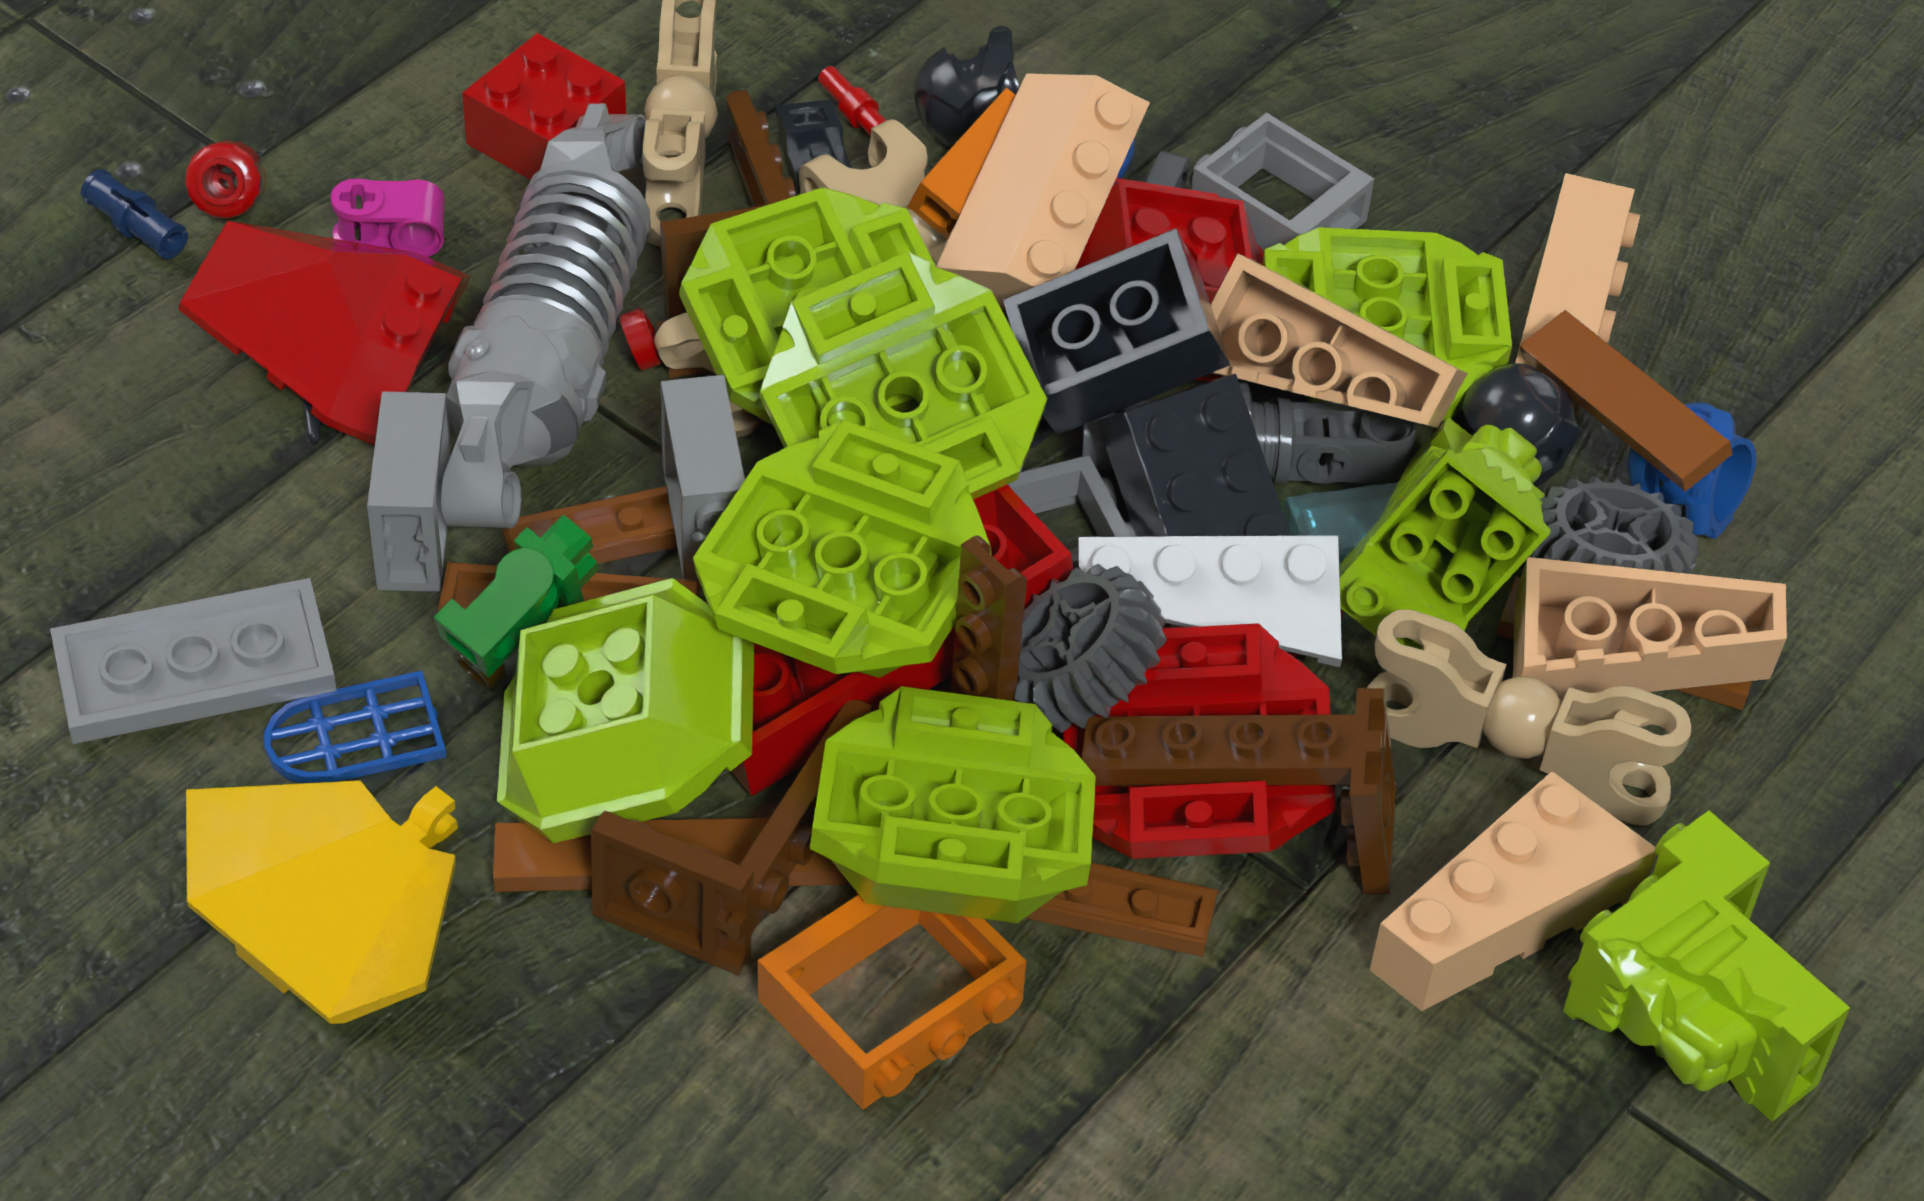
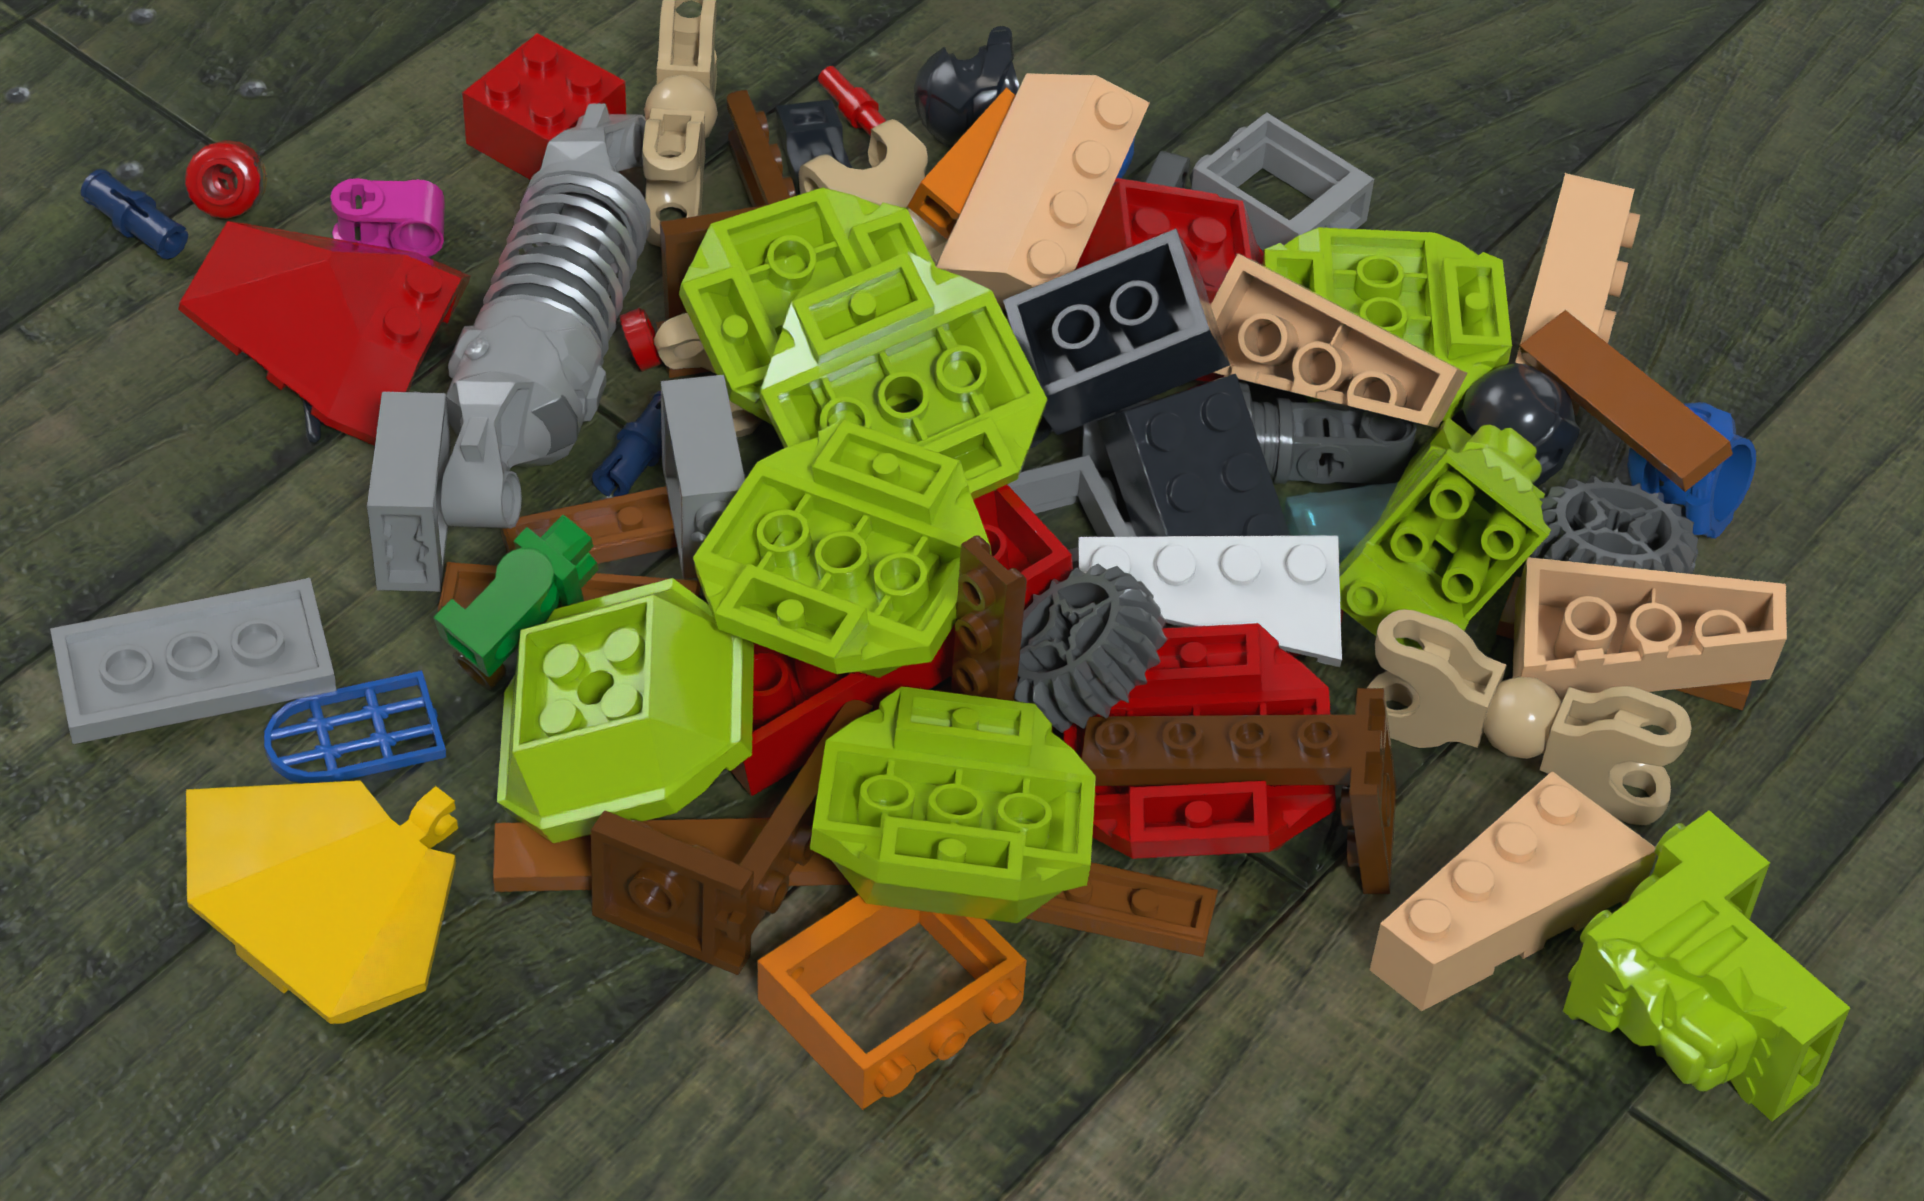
(637, 449): none -> dark blue pin

